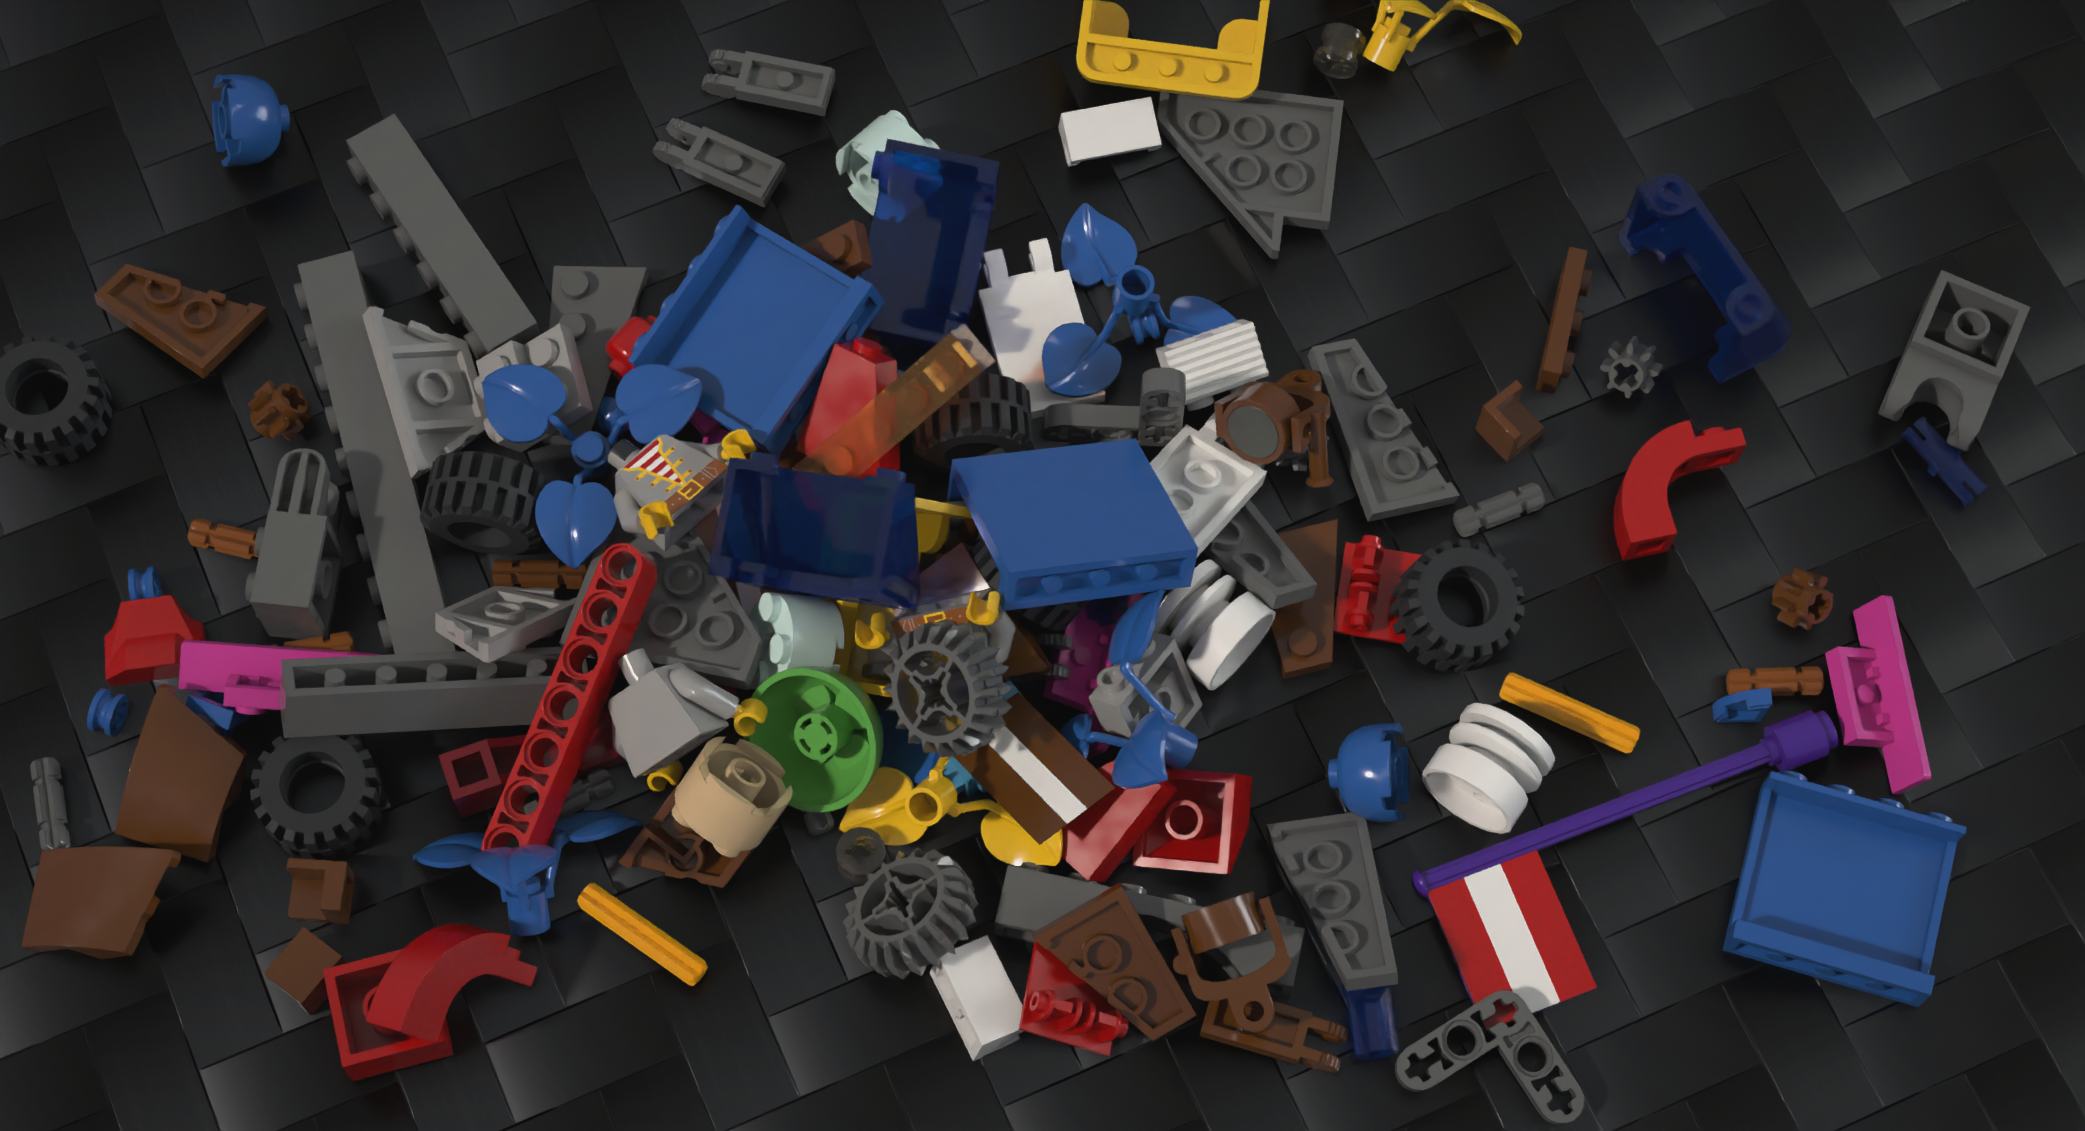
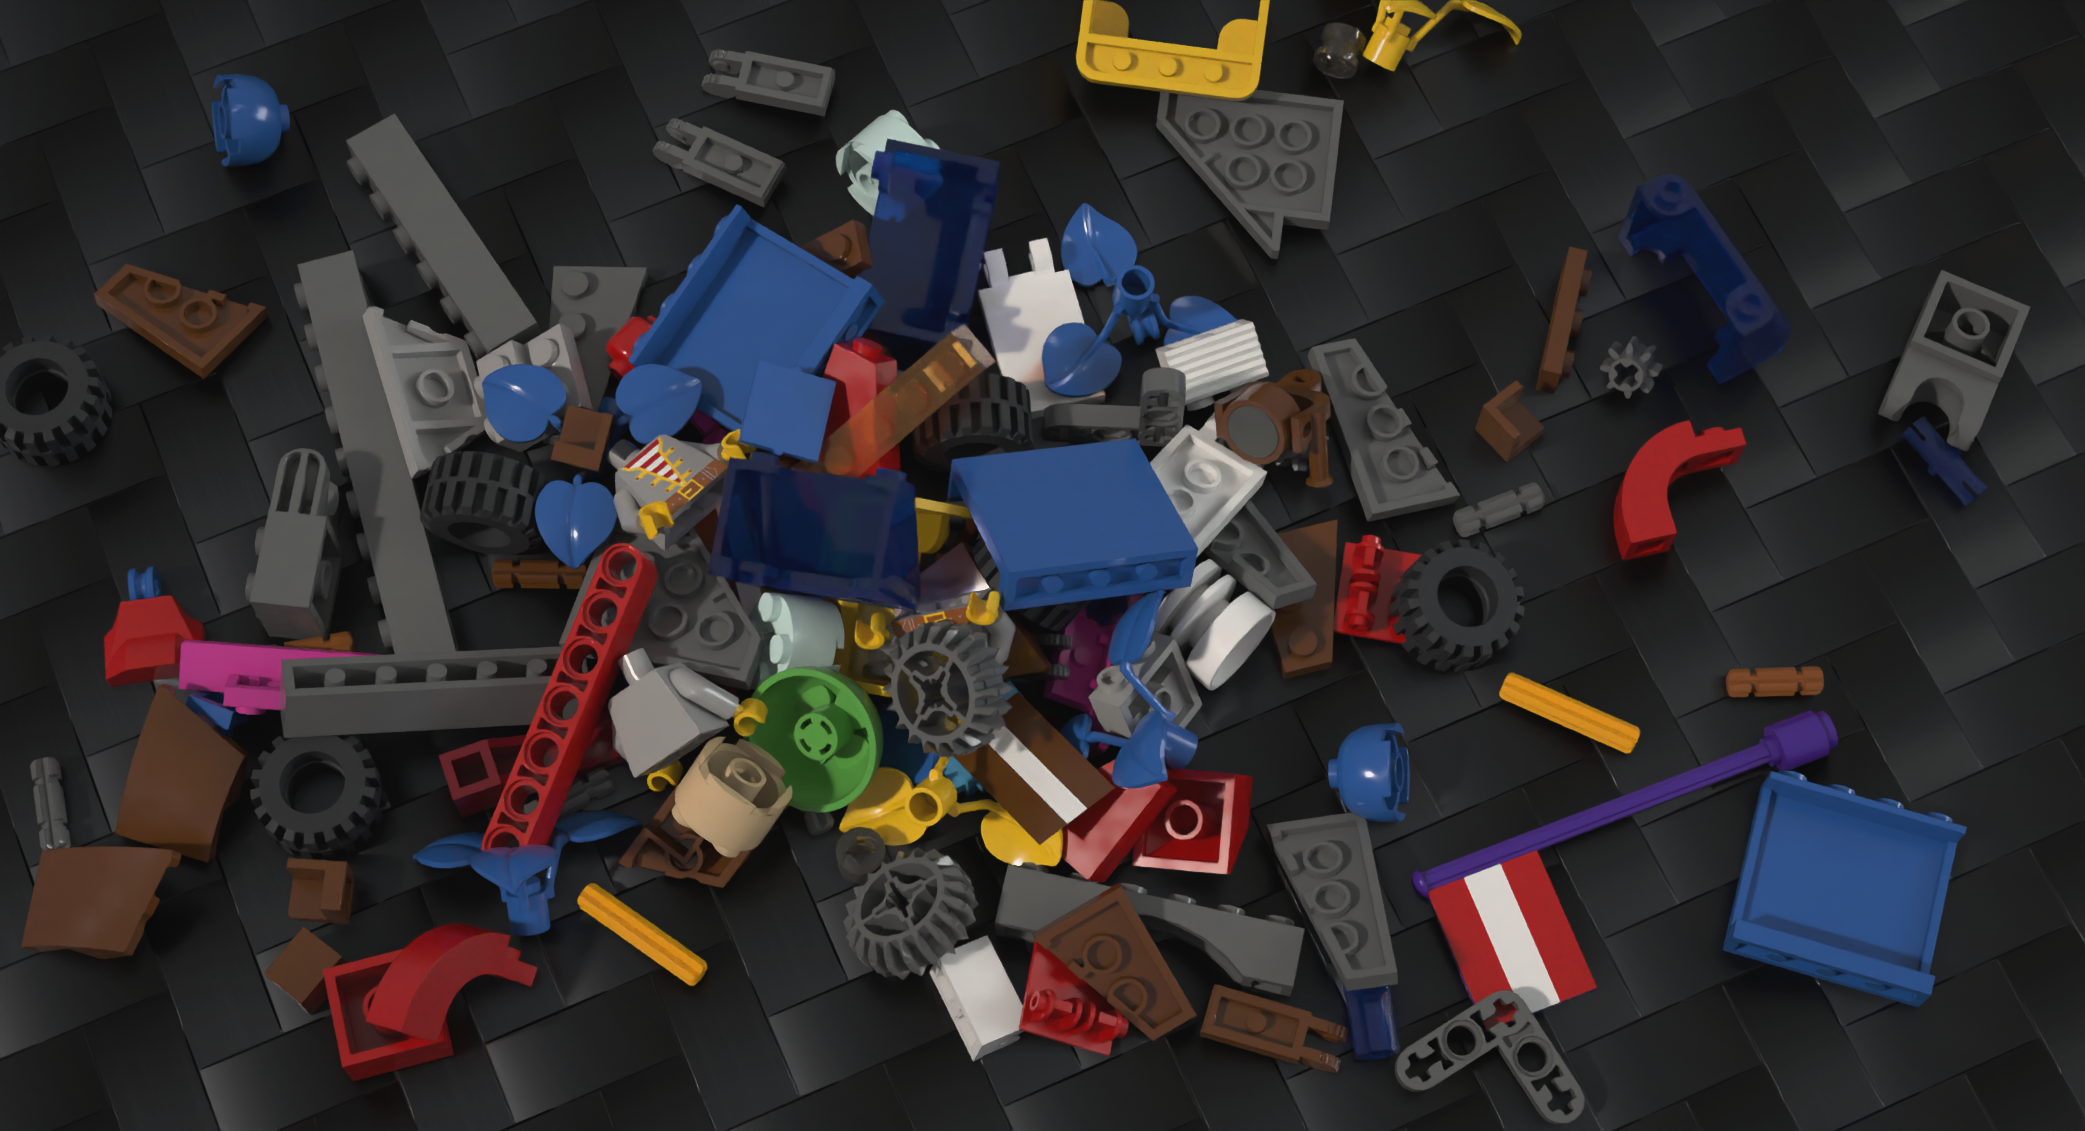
(108, 712): blue bush -> none
(224, 538): dark orange axle -> none
(279, 410): reddish brown gear -> none
(503, 620): light grey wing -> none
(584, 439): none -> reddish brown panel
(787, 411): none -> blue piece
(1109, 130): white hinge -> none
(1222, 925): reddish brown piece -> none
(1488, 768): white wheel -> none
(1743, 706): blue tile -> none
(1802, 598): reddish brown gear -> none
(1877, 695): dark pink bracket -> none

